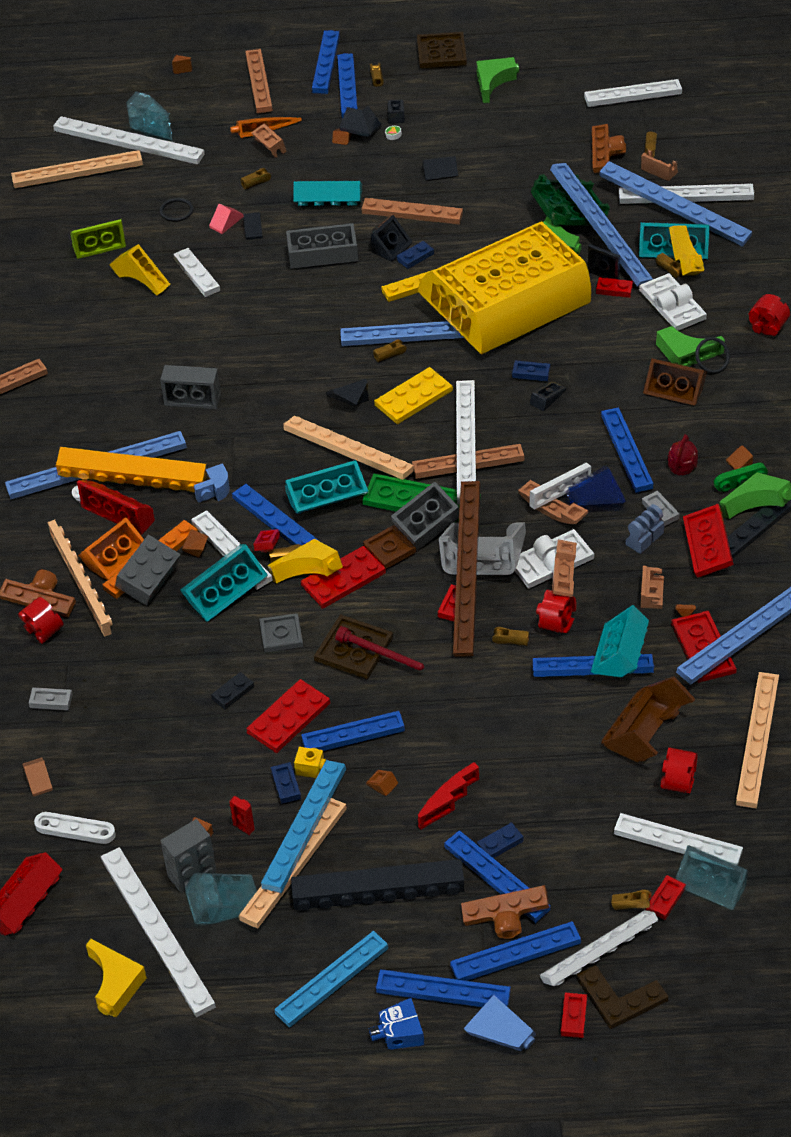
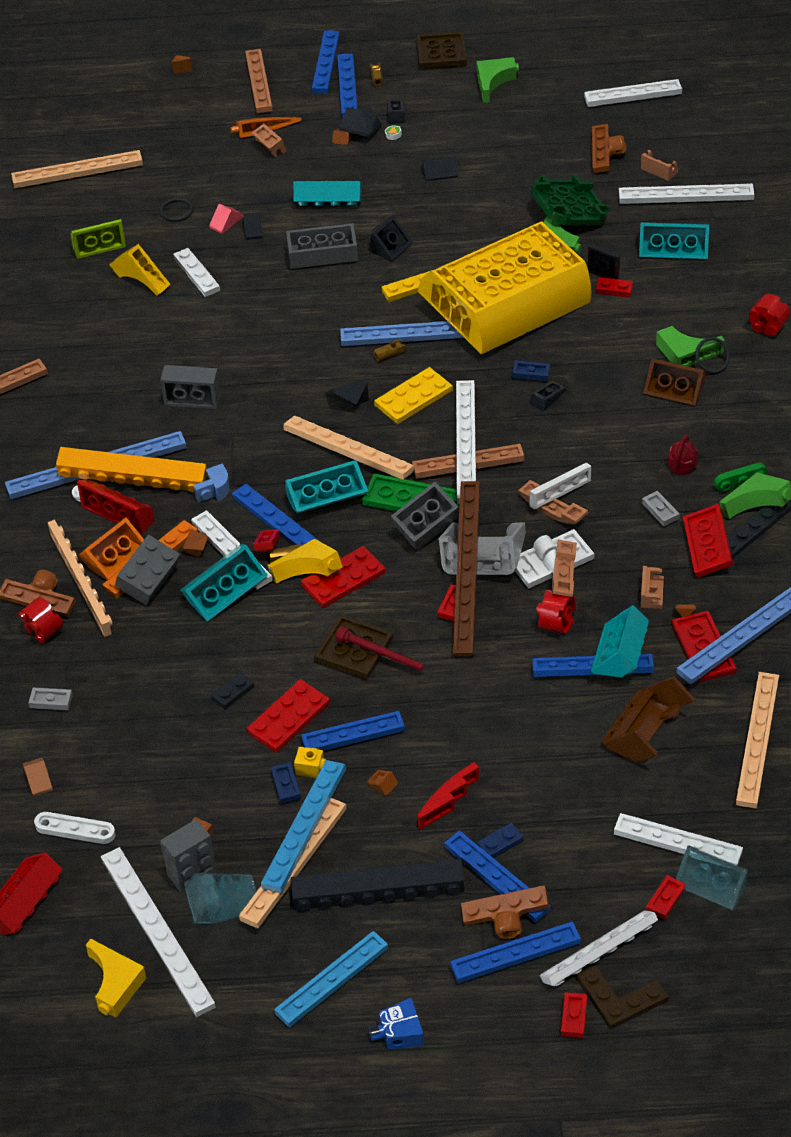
(129, 140): white plate -> none
(148, 116): clear light blue slope -> none
(242, 815): red plate -> none
(255, 178): pearl gold bar -> none
(281, 632): dark grey tile -> none
(389, 546): reddish brown plate -> none
(412, 211): nougat plate -> none
(415, 254): dark blue plate -> none
(440, 989): blue plate -> none
(501, 1026): medium blue slope -> none
(508, 636): pearl gold bar -> none
(596, 489): clear blue slope -> none
(600, 223): medium blue plate -> none
(627, 450): blue plate -> none
(637, 899): pearl gold bar -> none
(645, 529): sand blue legs -> none
(650, 143): pearl gold bar -> none
(669, 264): pearl gold bar -> none
(673, 301): white plate -> none
(675, 203): medium blue plate -> none
(679, 770): red brick -> none
(684, 251): yellow slope -> none
(740, 458): dark orange slope -> none

